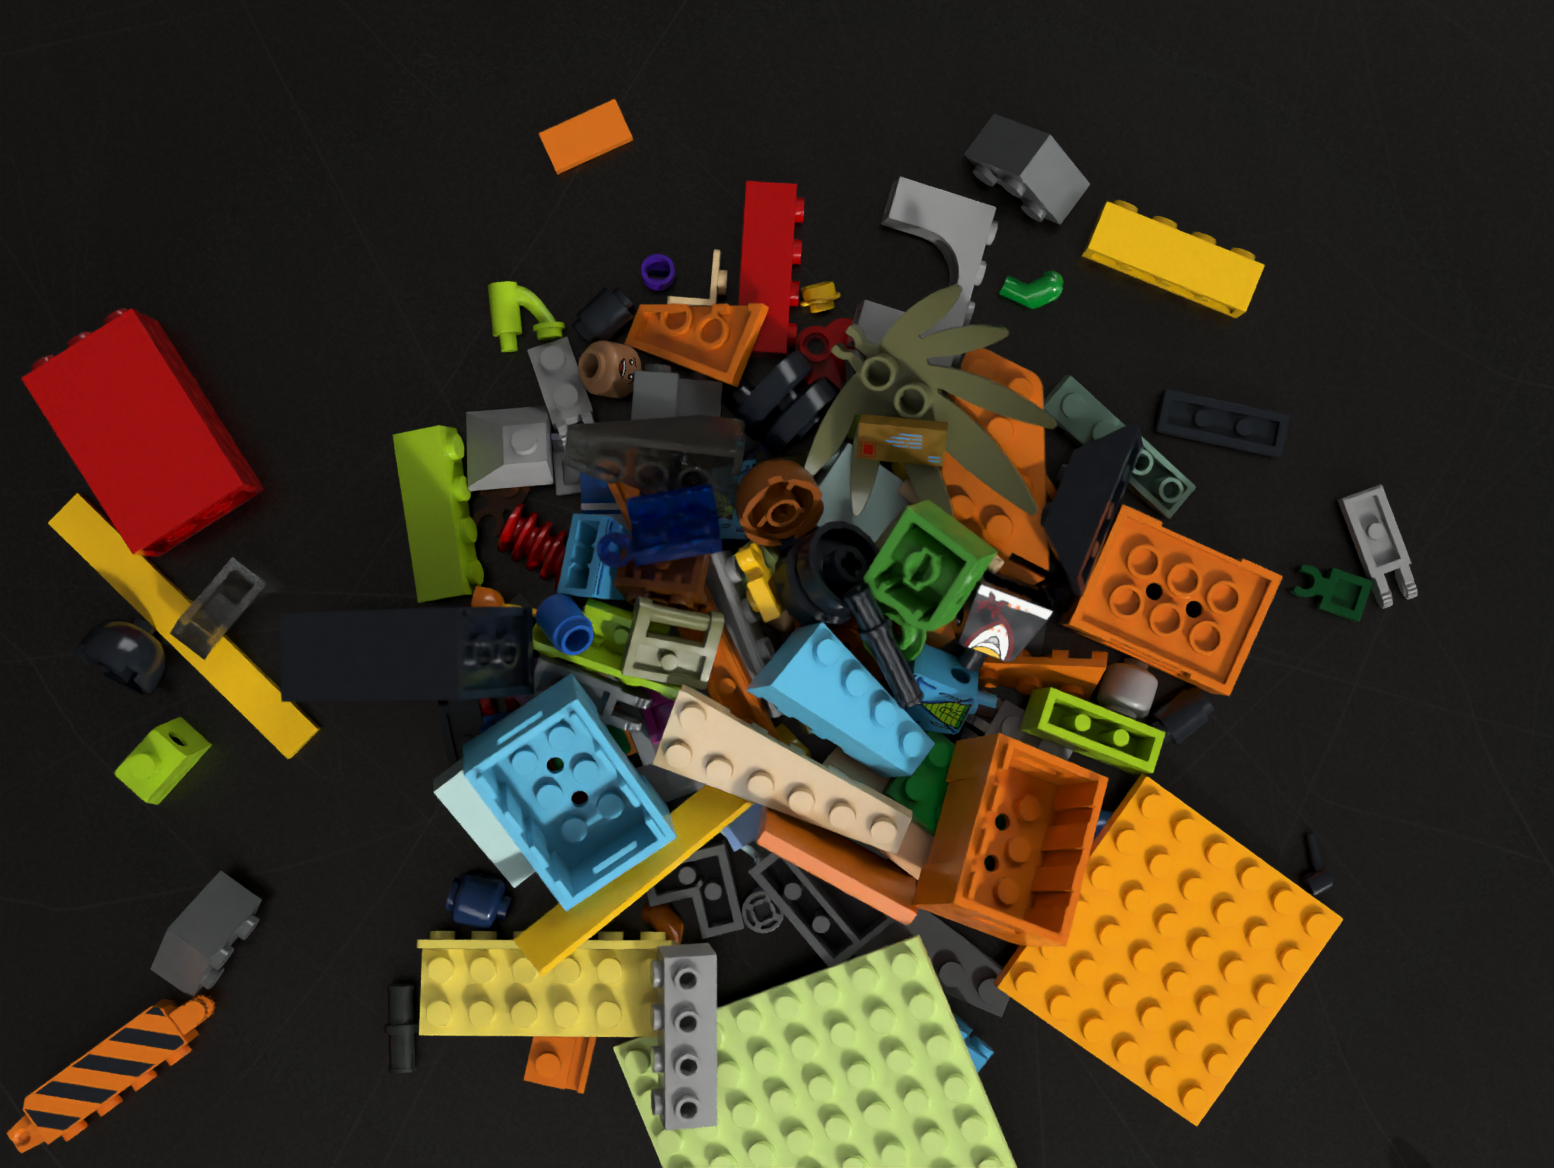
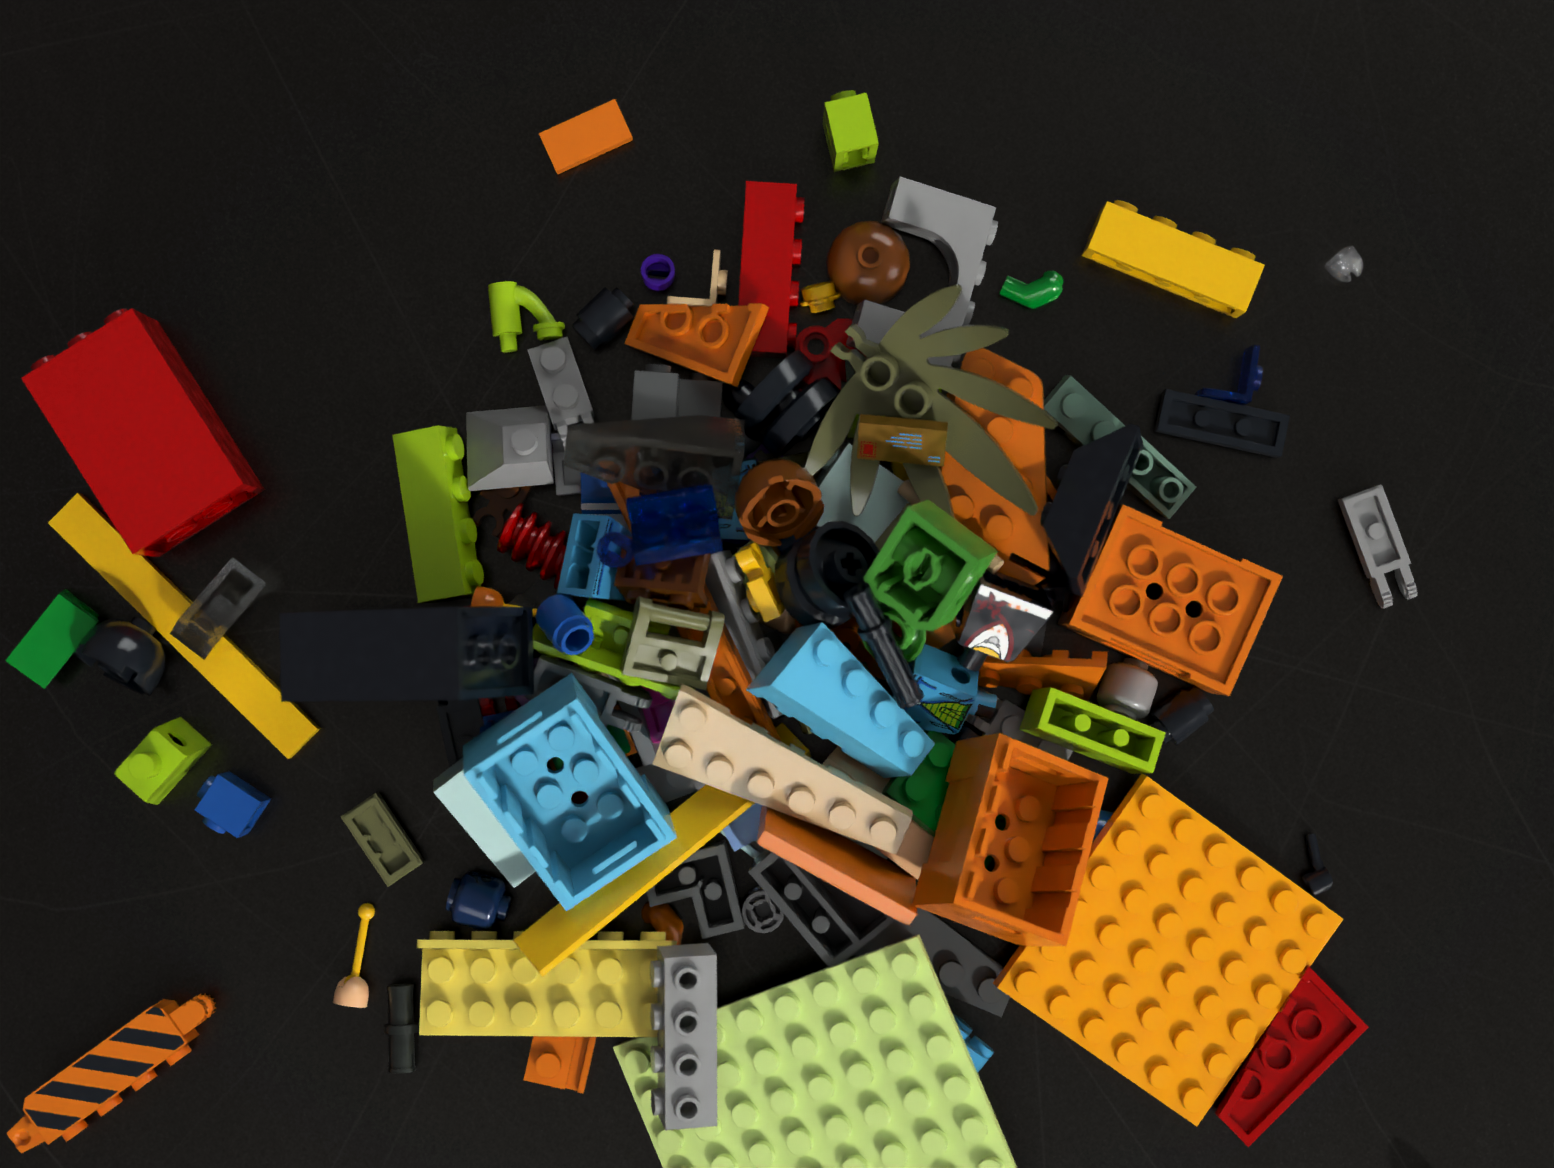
(53, 638): none -> green hinge
(202, 935): dark grey brick -> none
(230, 804): none -> blue brick
(352, 989): none -> hinge
(382, 839): none -> olive plate
(609, 369): medium nougat head -> none
(850, 130): none -> lime brick
(868, 263): none -> dark orange cylinder
(1028, 167): dark grey brick -> none
(1249, 380): none -> clear blue bracket
(1289, 1056): none -> red wing
(1337, 592): dark green plate -> none
(1343, 263): none -> clear hinge

